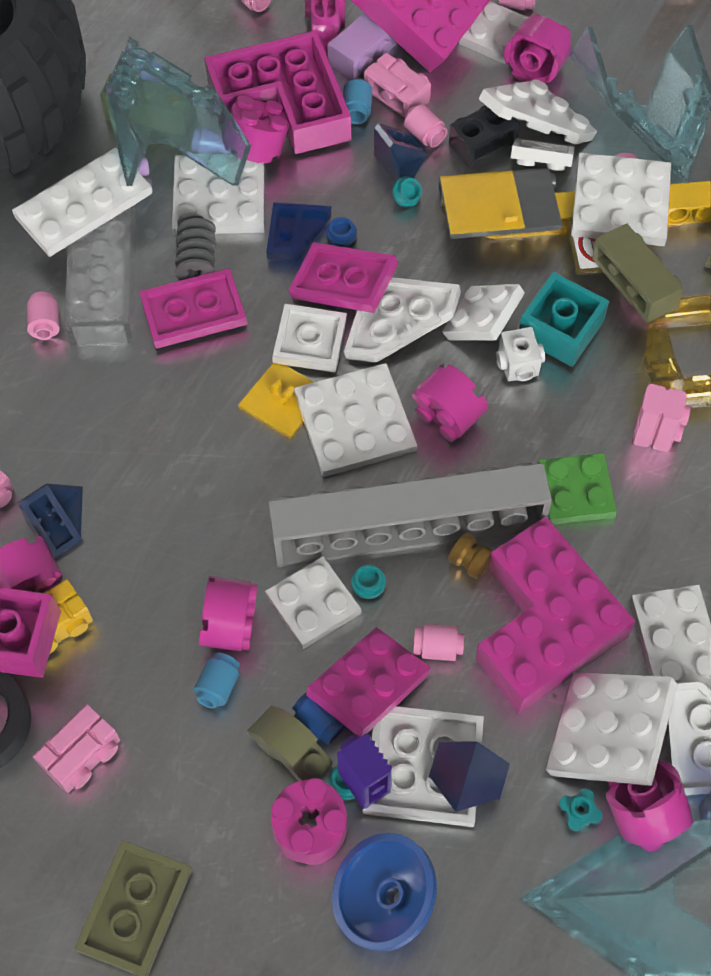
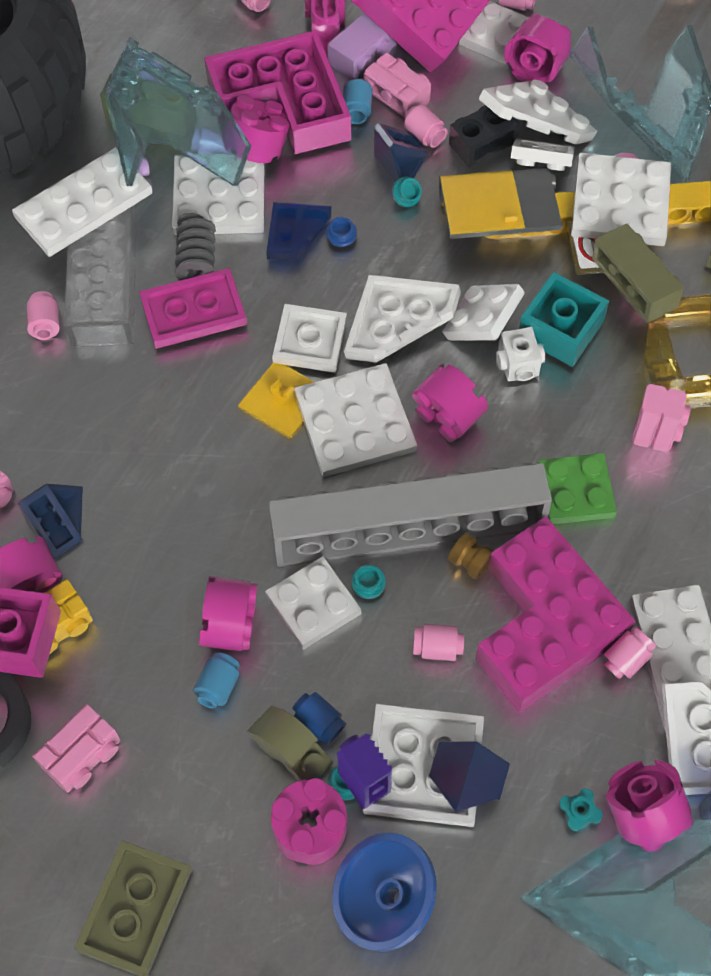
(343, 277): dark pink plate -> none
(368, 682): dark pink plate -> none
(612, 728): white plate -> none
(629, 653): none -> bright pink brick

